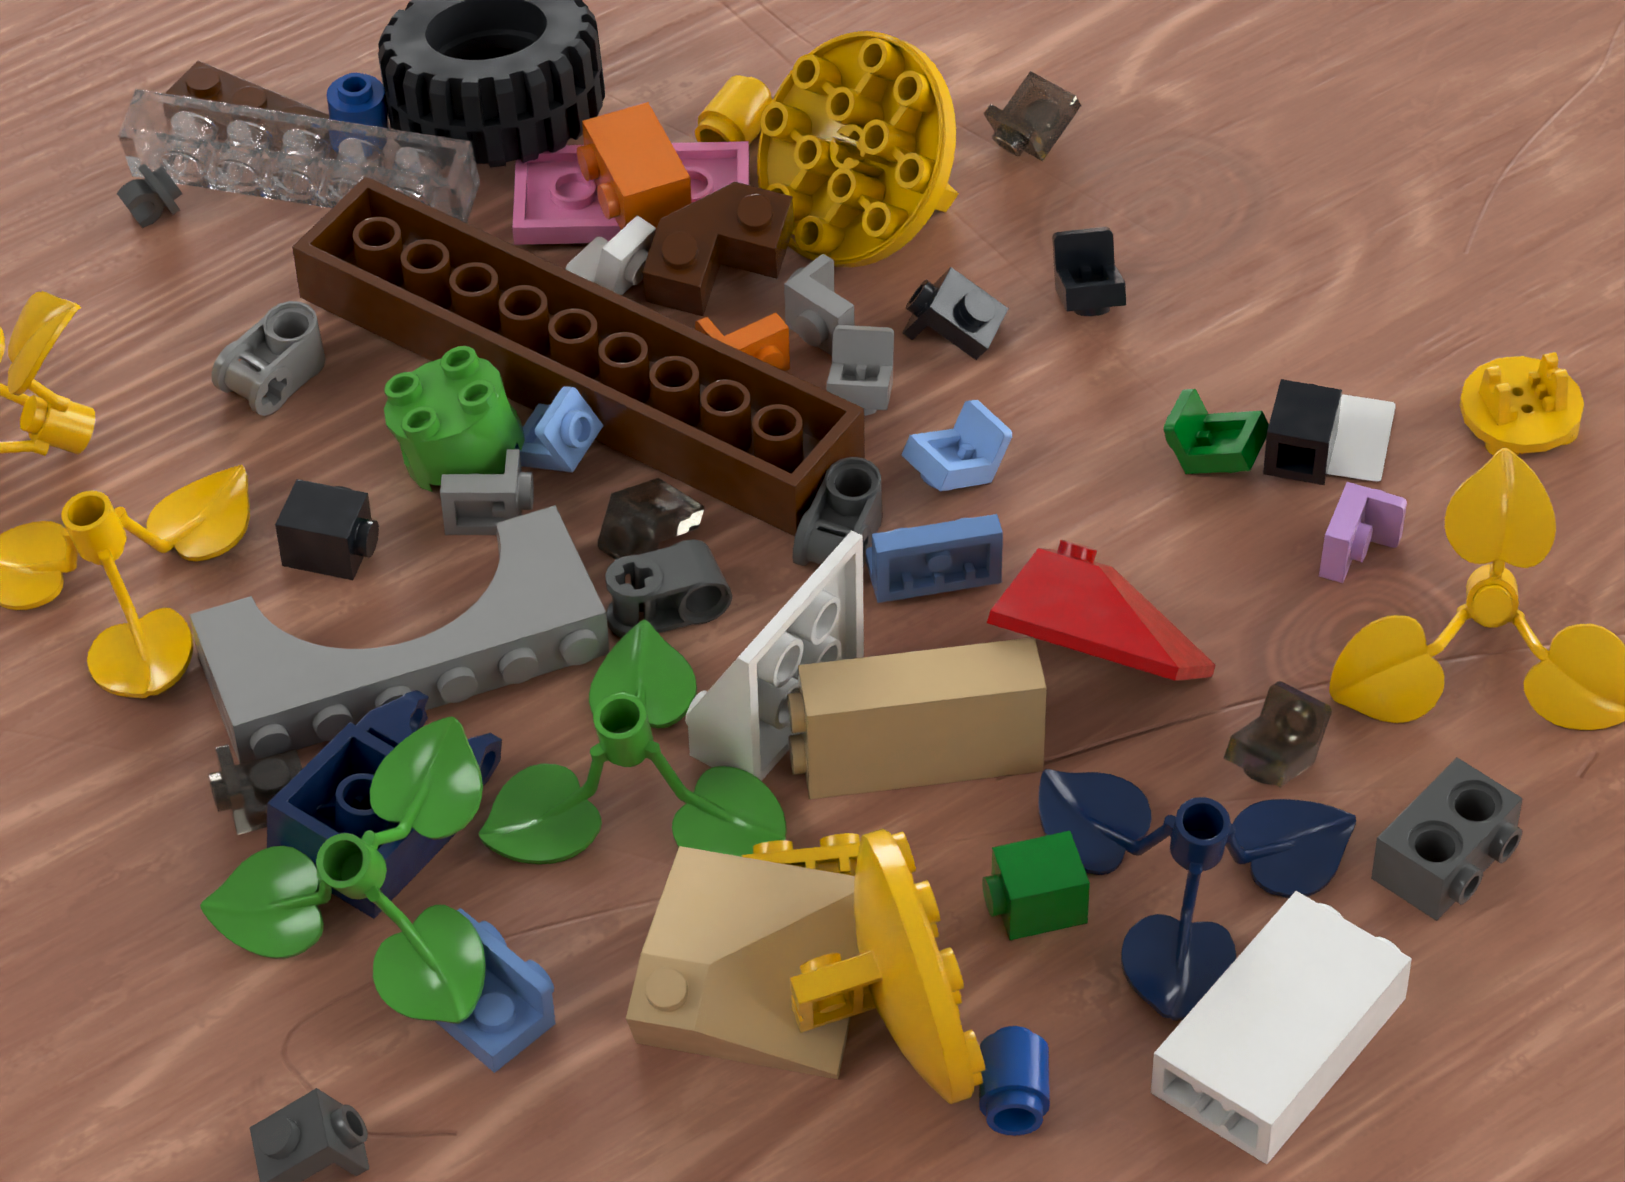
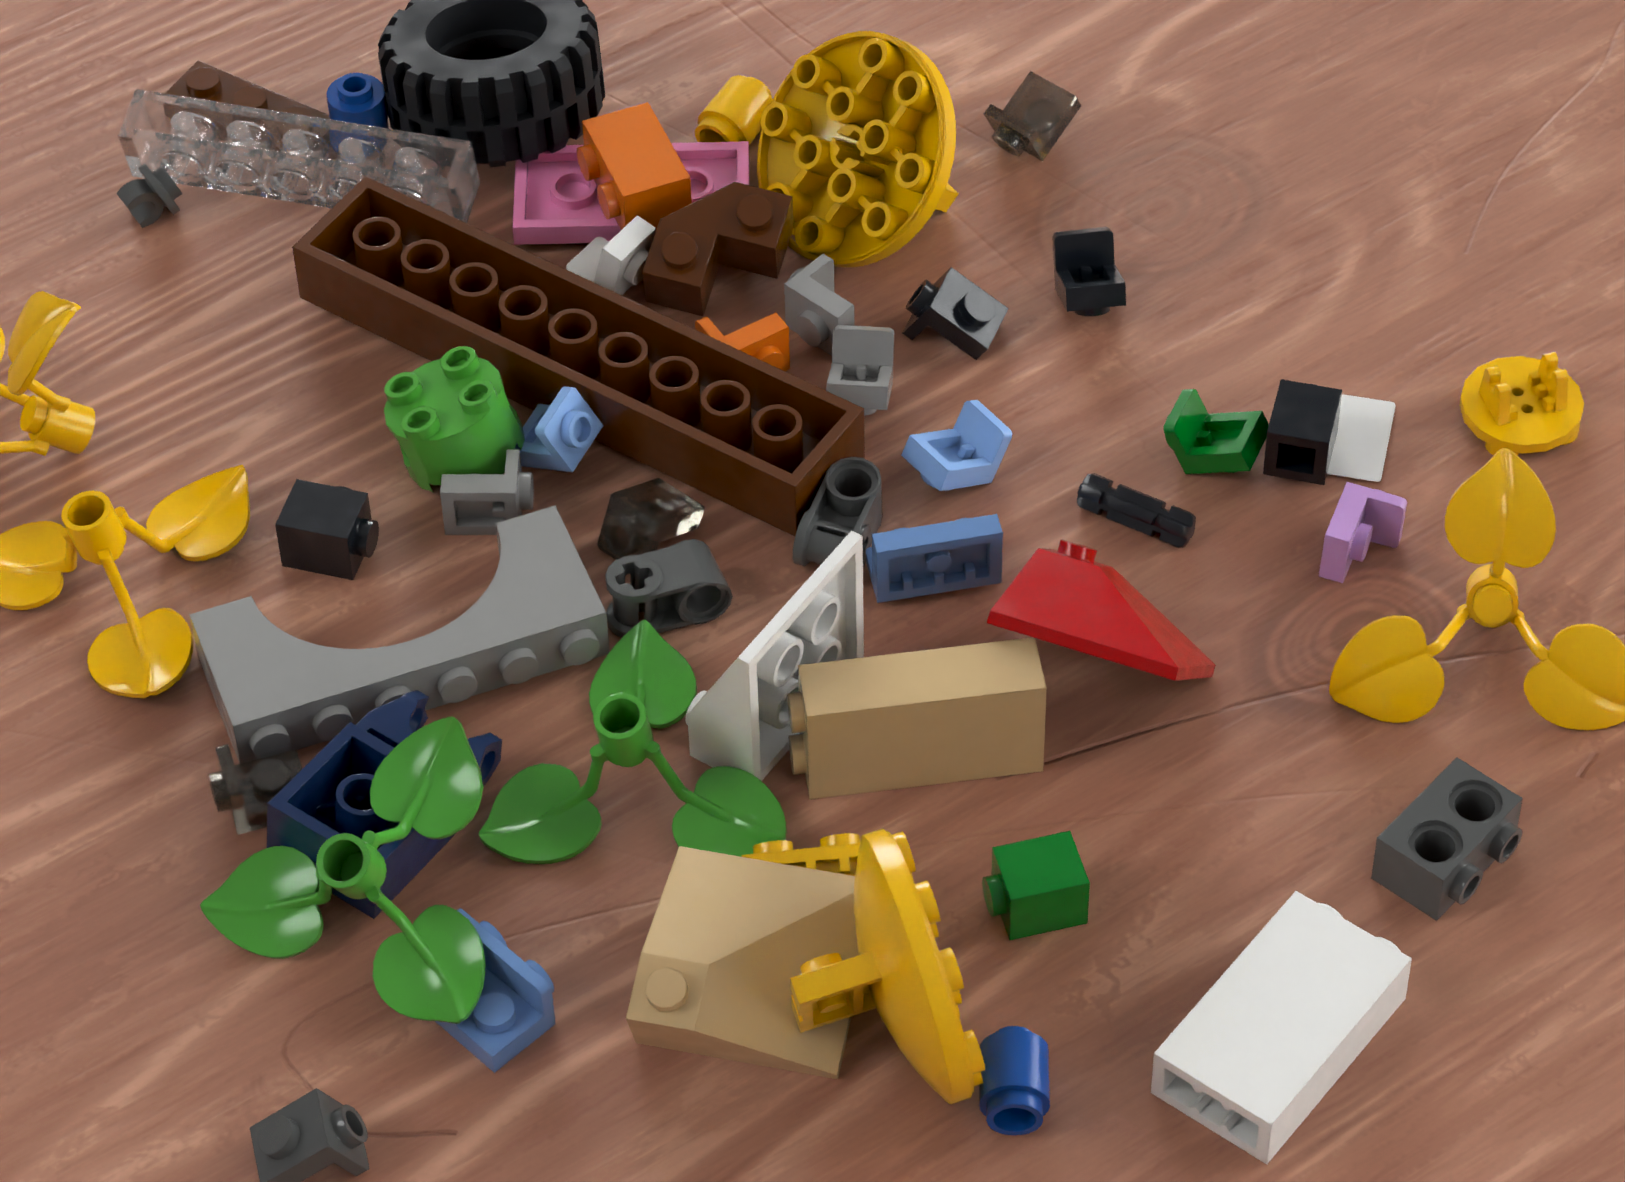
(275, 356): light grey piece -> none
(1136, 510): none -> black axle
(1171, 960): dark blue plant -> none
(1282, 738): clear smoke bracket -> none

